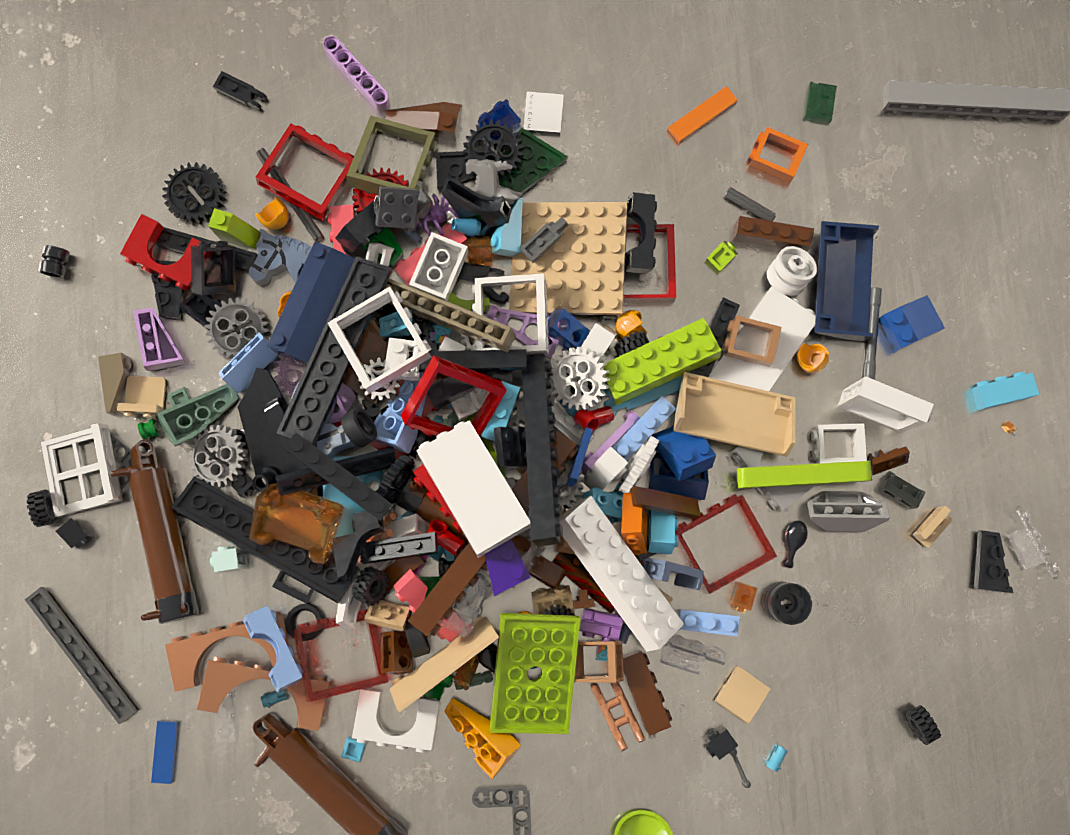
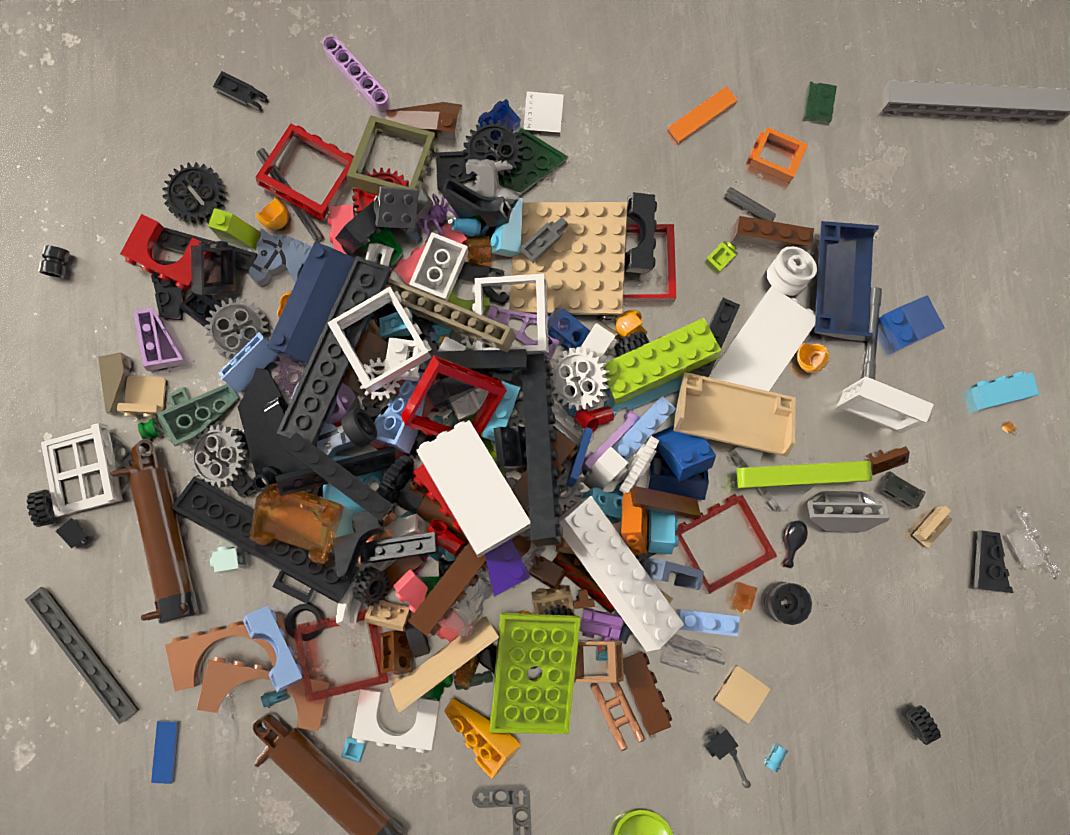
(771, 347): medium nougat window -> none
(858, 442): white window -> none

